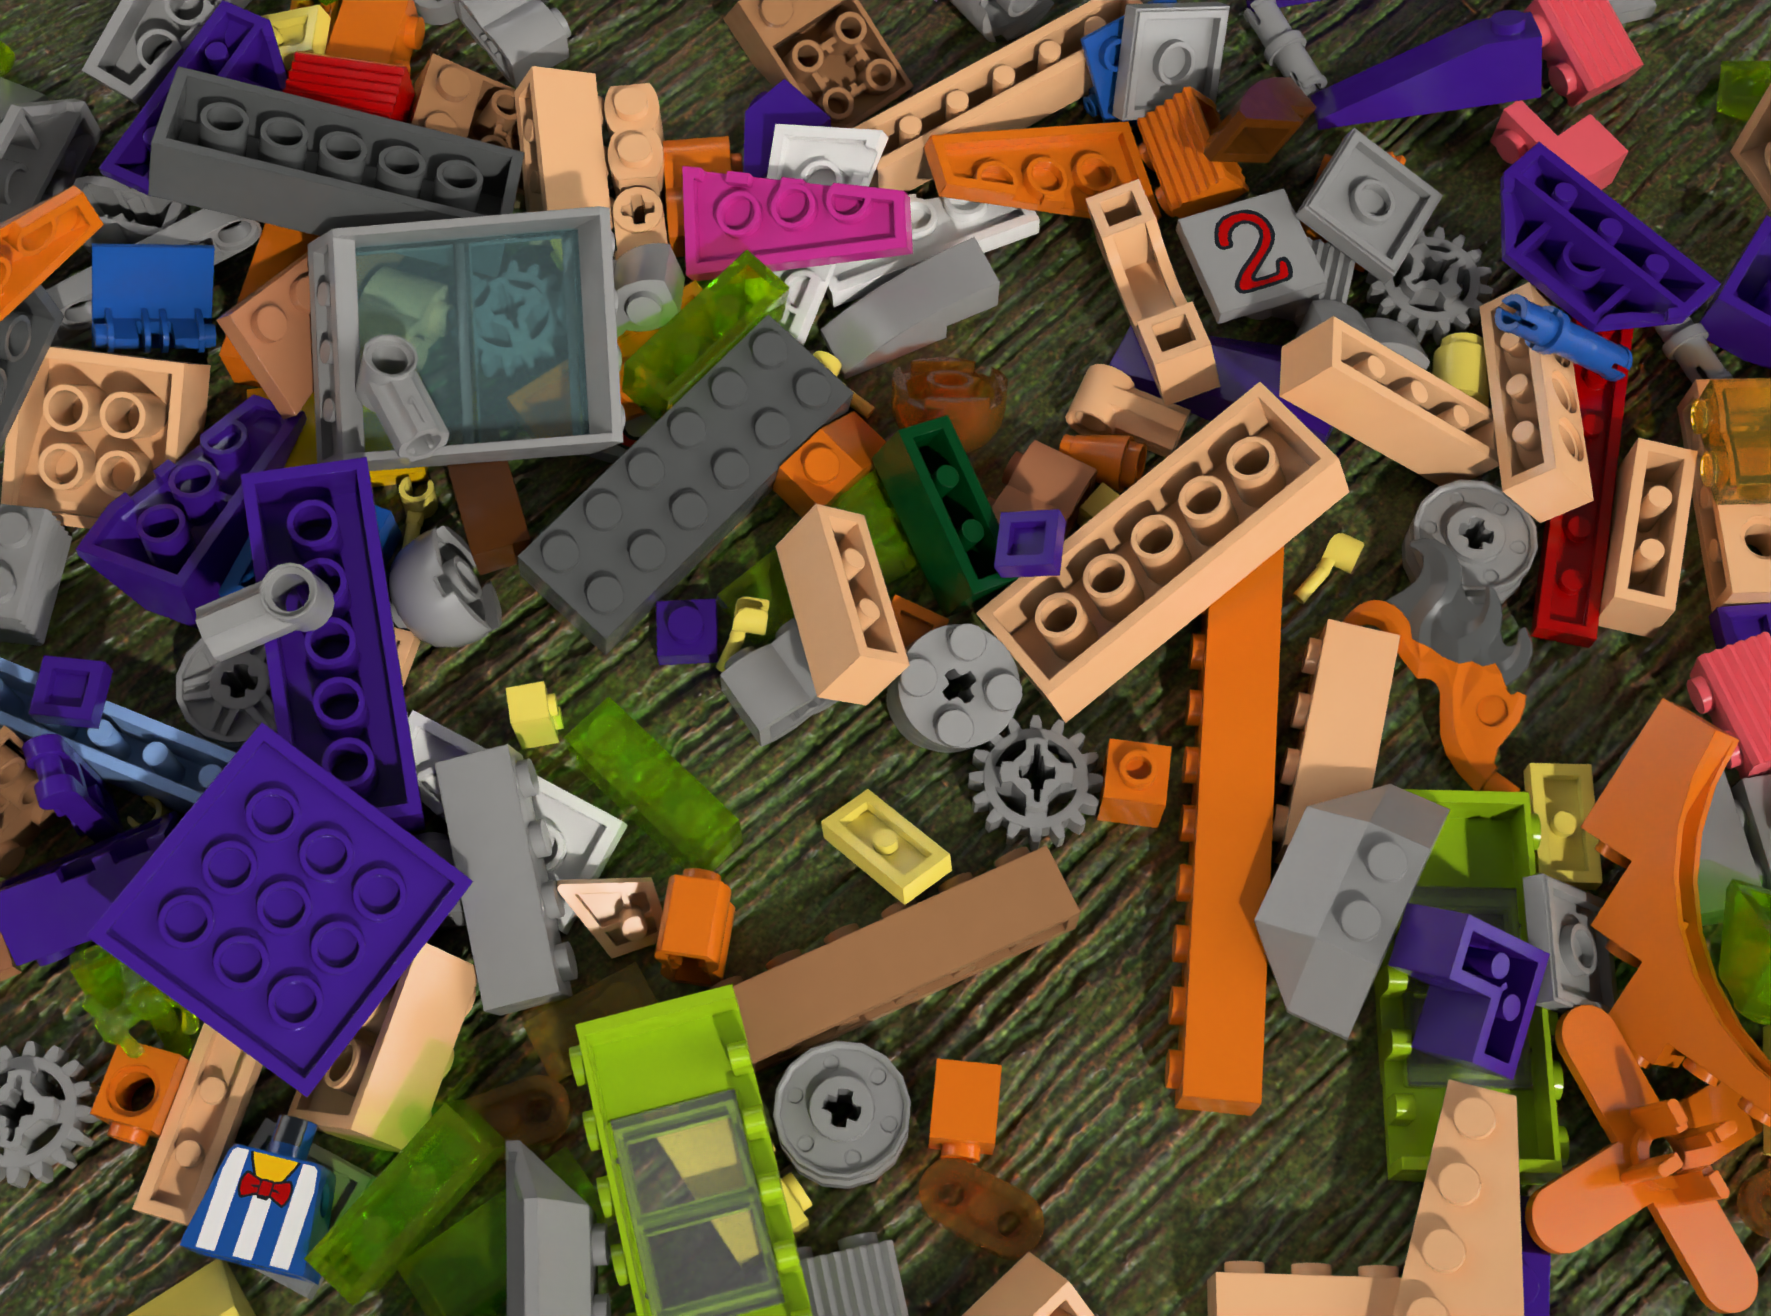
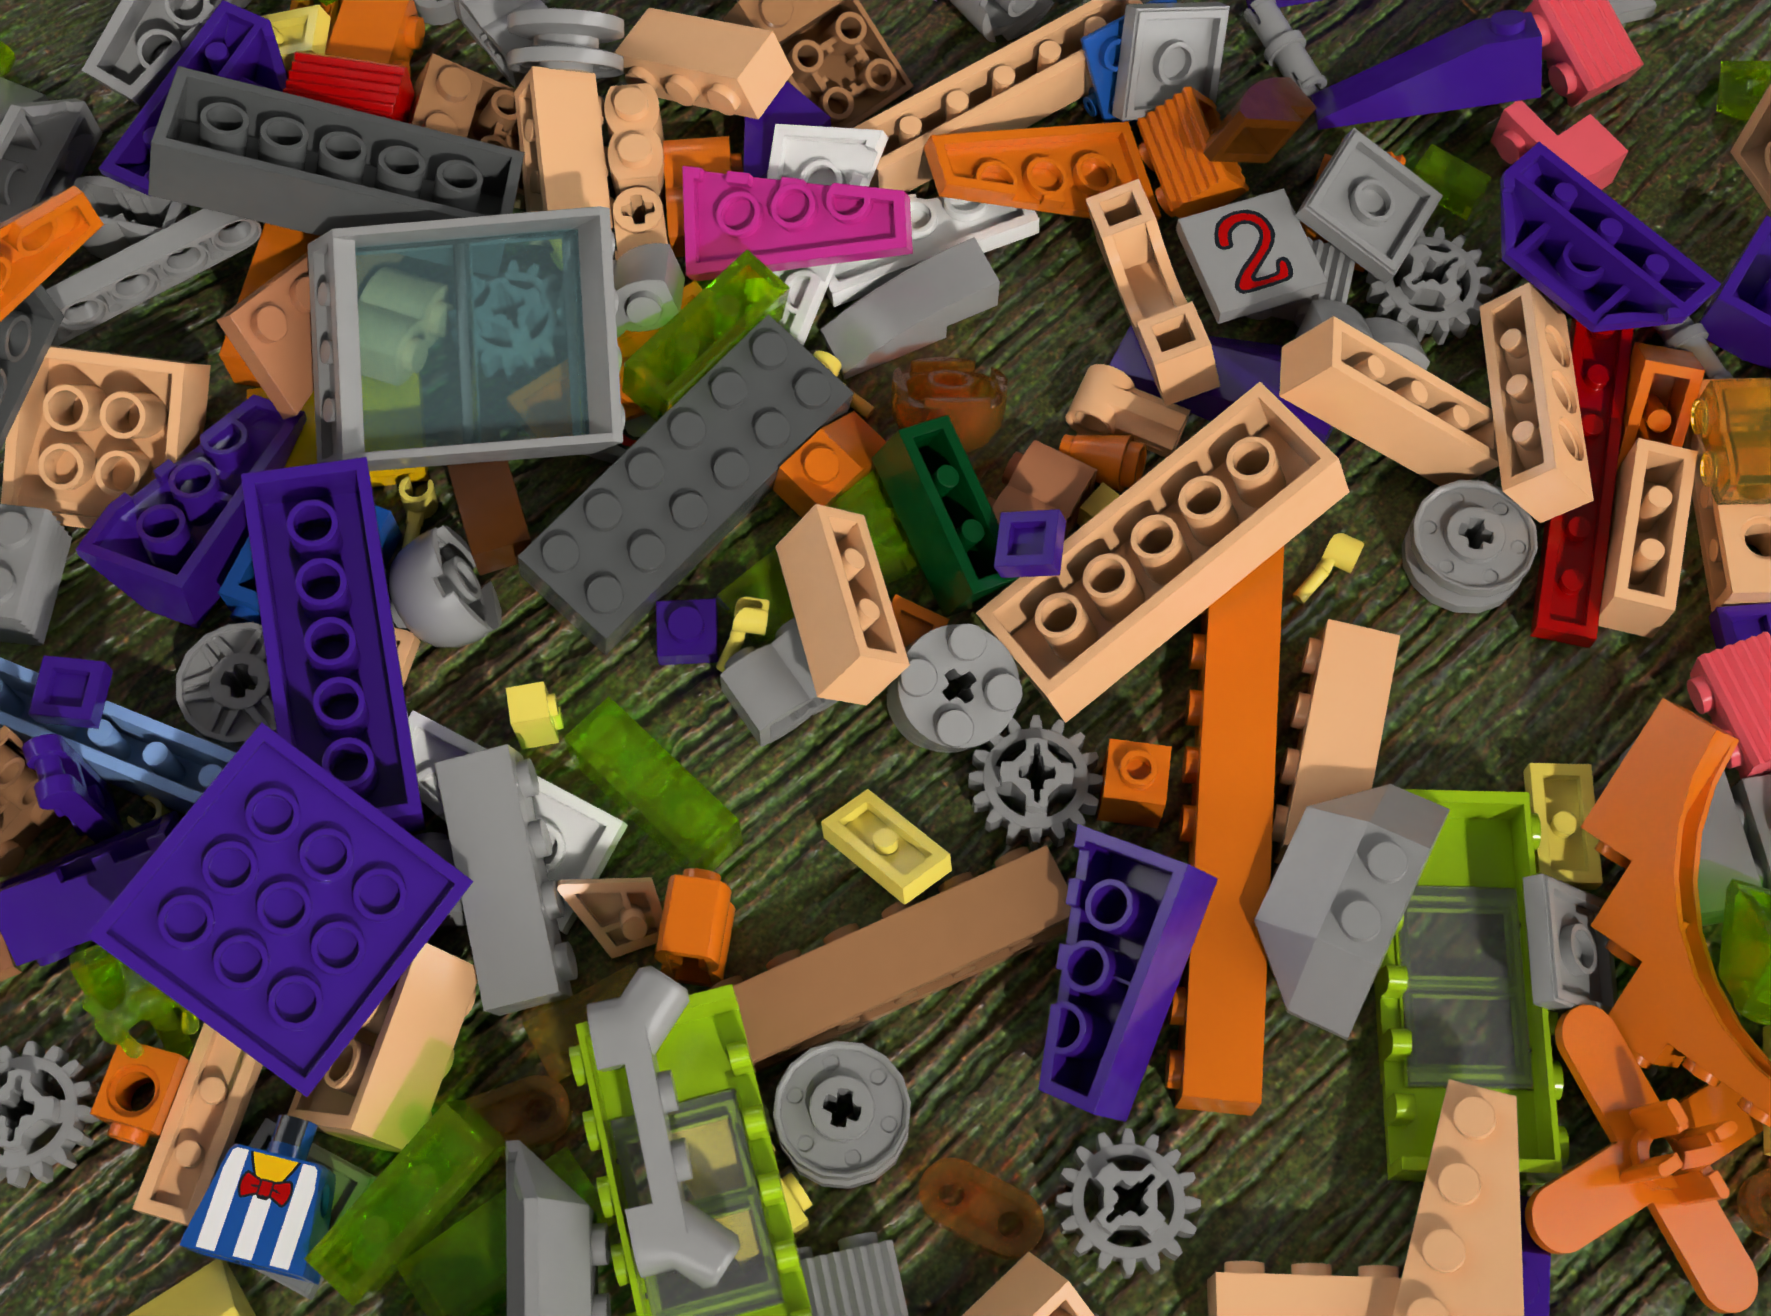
(152, 297): blue hinge -> none
(260, 612): light grey piece -> none
(399, 398): light grey piece -> none
(566, 41): none -> light grey wheel
(669, 1230): none -> light grey plate
(705, 62): none -> light nougat brick
(965, 1109): orange brick -> none
(1120, 969): none -> dark purple wedge
(1150, 1225): none -> light grey gear
(1453, 178): none -> clear neon green piece
(1463, 365): light yellow brick -> none
(1465, 656): piece -> none
(1478, 987): dark purple brick -> none
(1551, 331): blue pin -> none
(1659, 396): none -> orange slope

